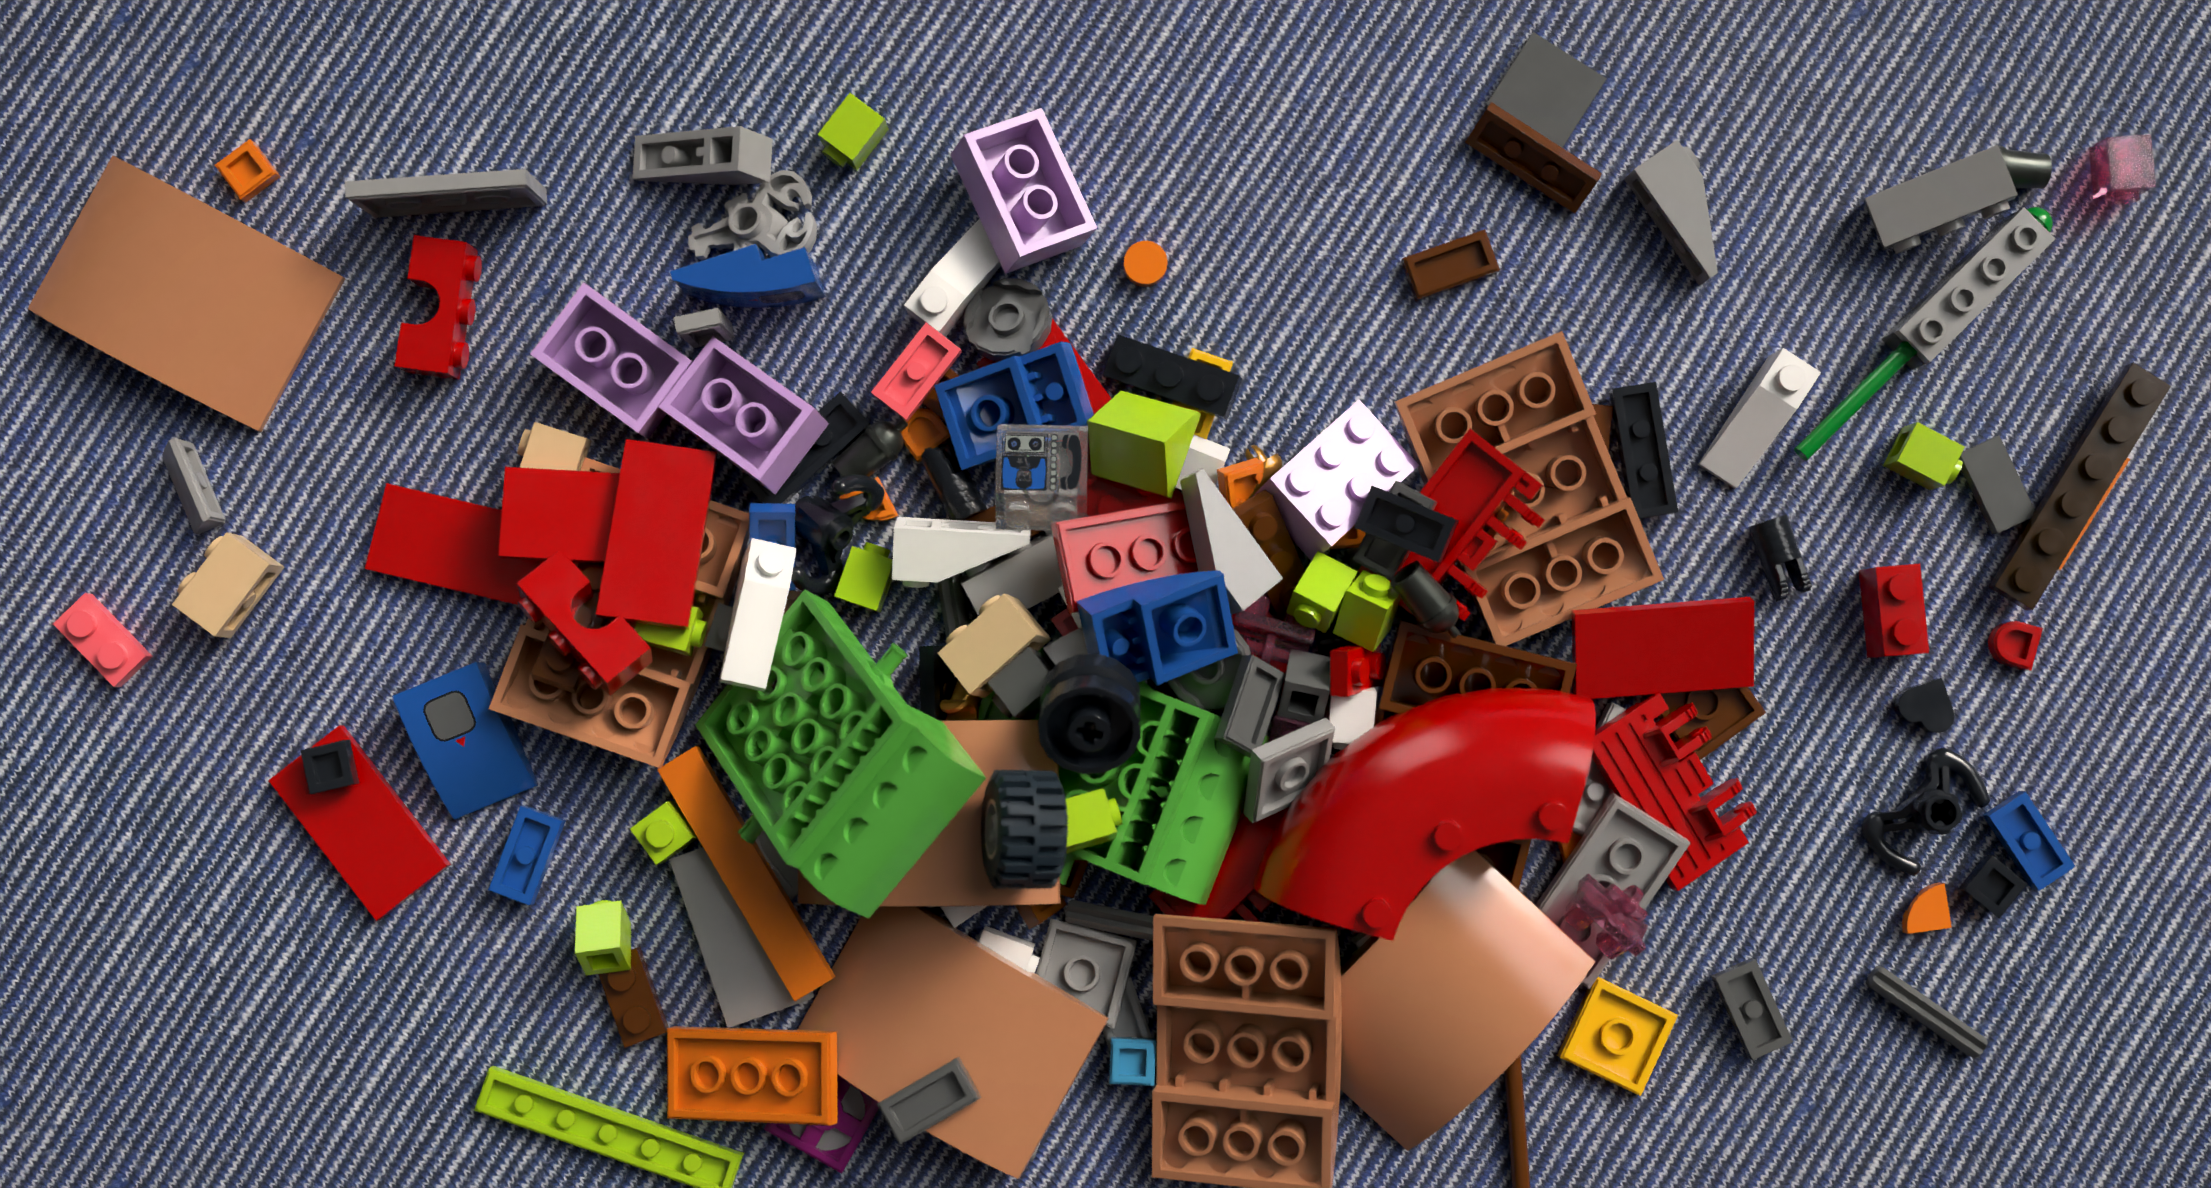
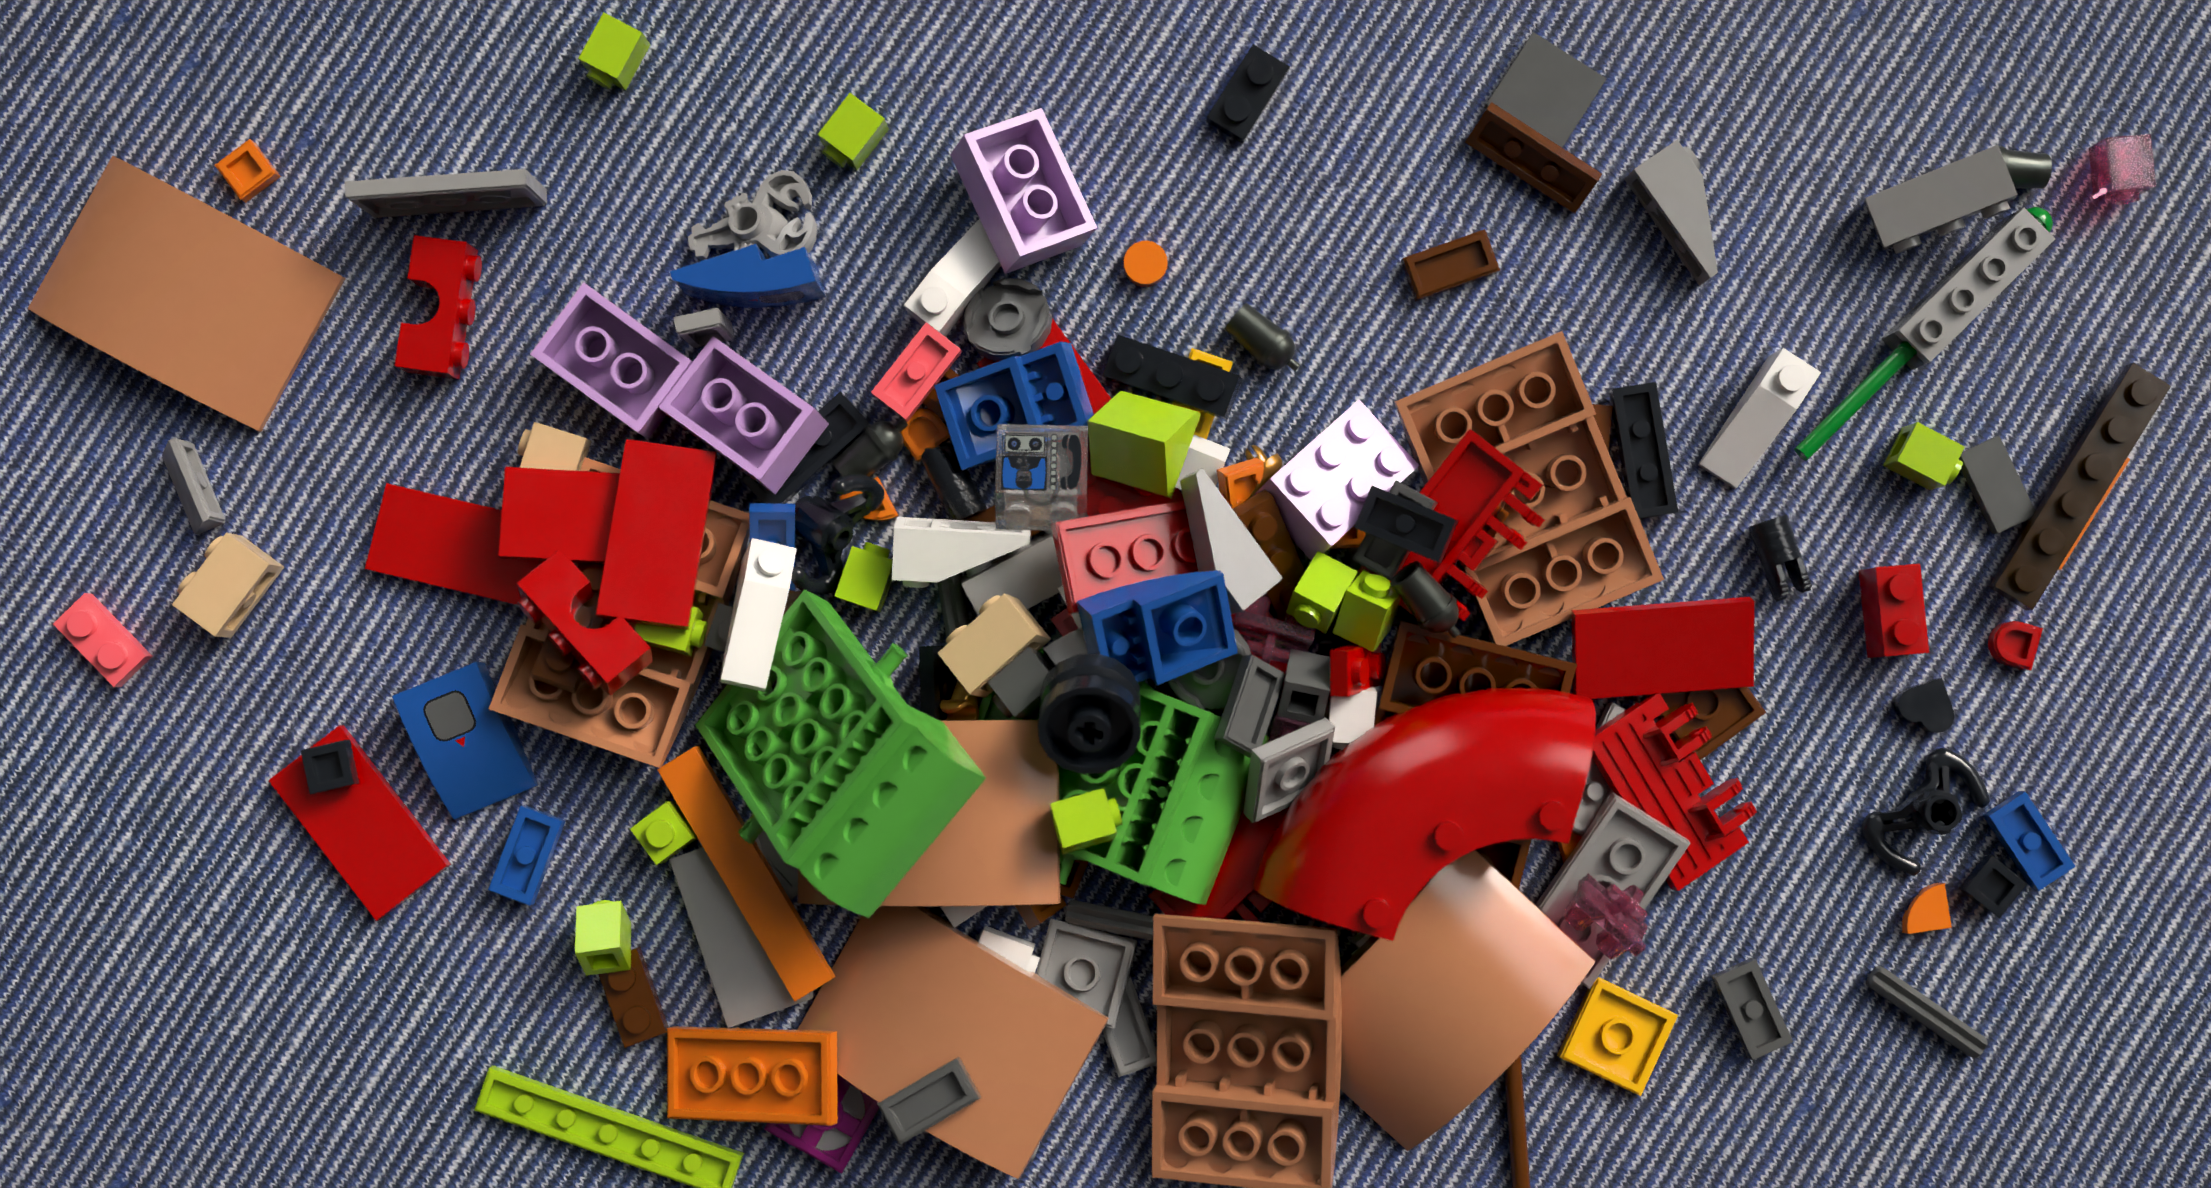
(613, 52): none -> lime brick
(704, 157): light grey slope -> none
(1024, 829): black wheel -> none
(1132, 1061): dark azure tile -> none
(1247, 94): none -> black plate
(1262, 339): none -> pearl dark grey piece

